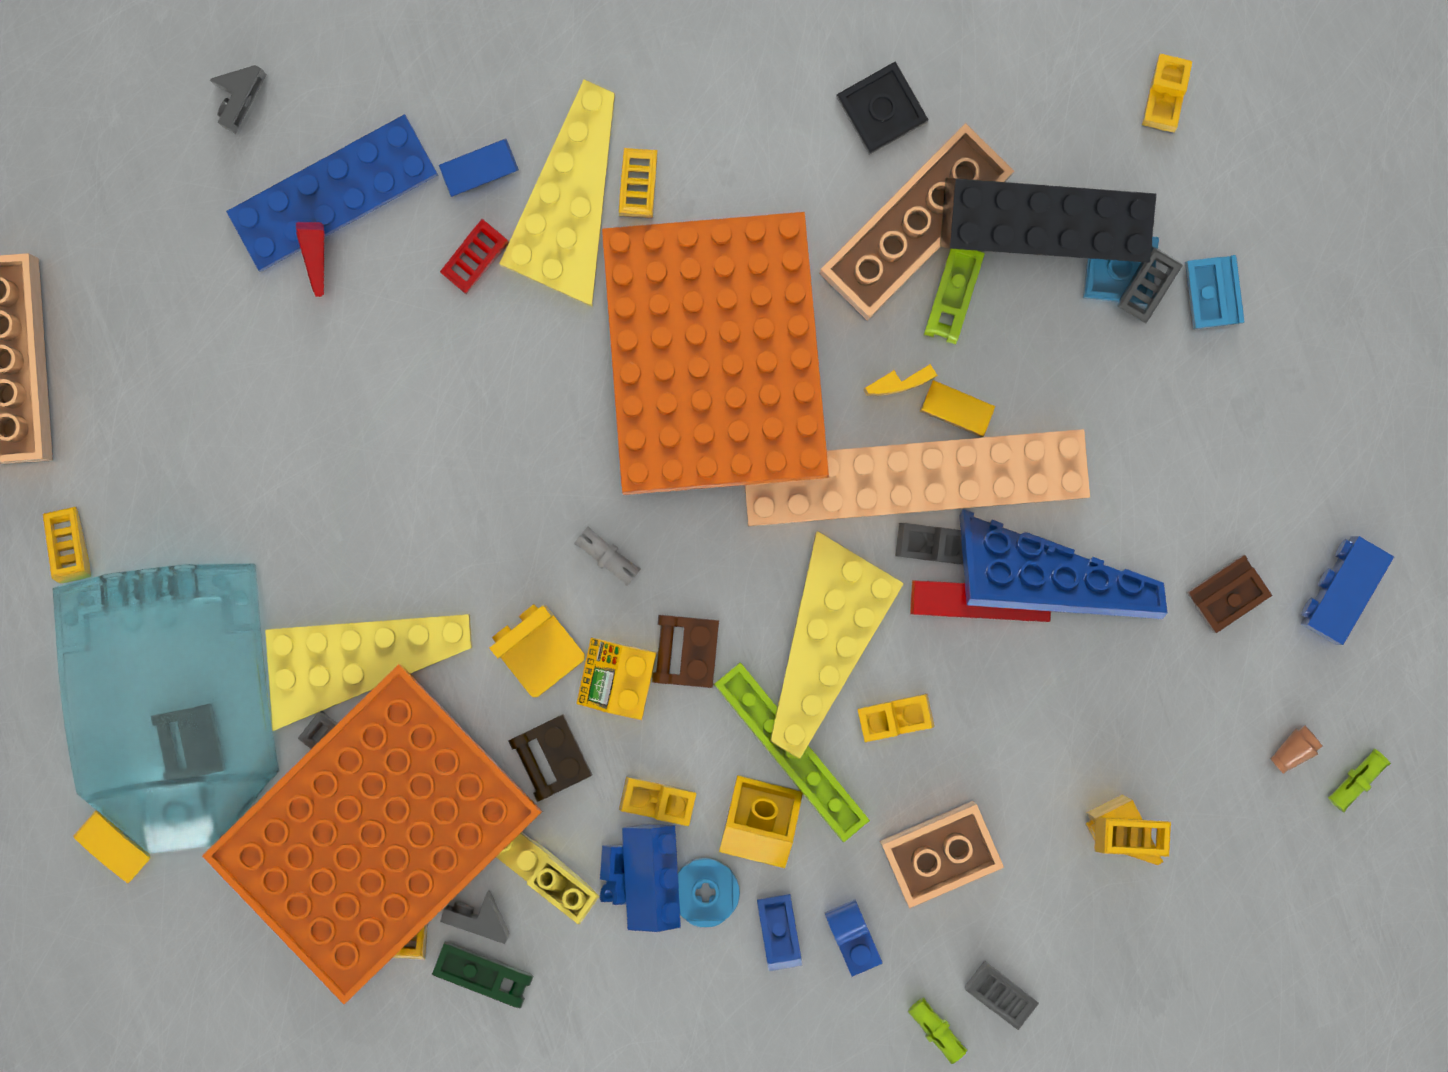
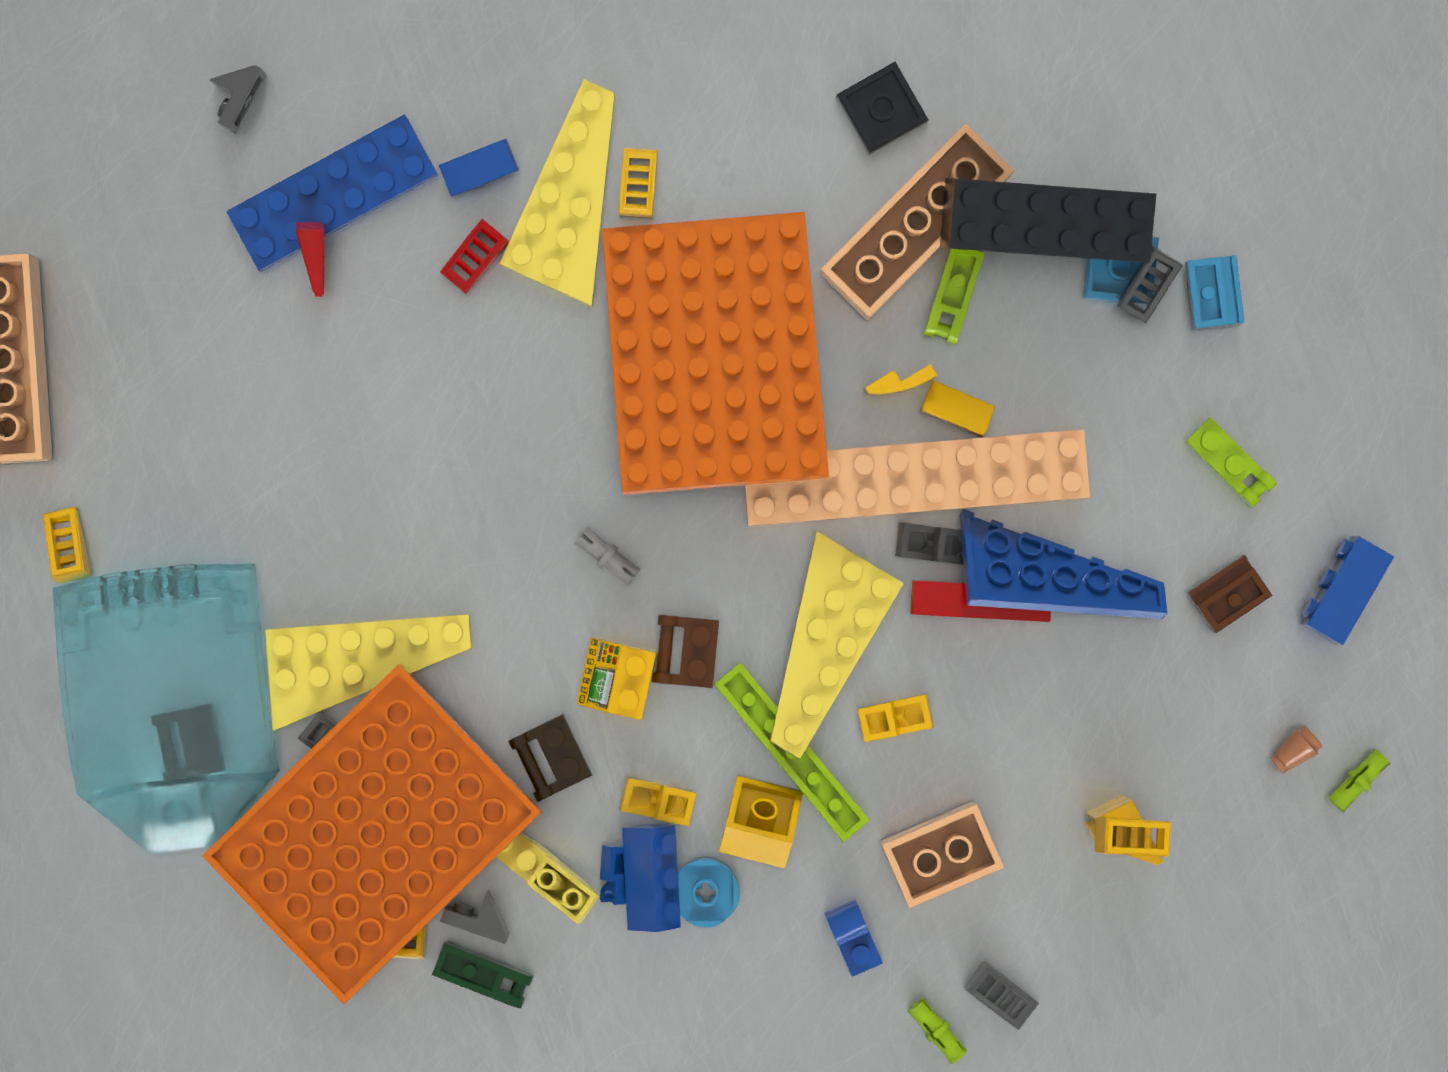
(111, 847): yellow slope -> none
(537, 650): yellow bracket -> none
(779, 932): blue plate -> none
(1167, 93): yellow slope -> none
(1230, 461): none -> lime plate

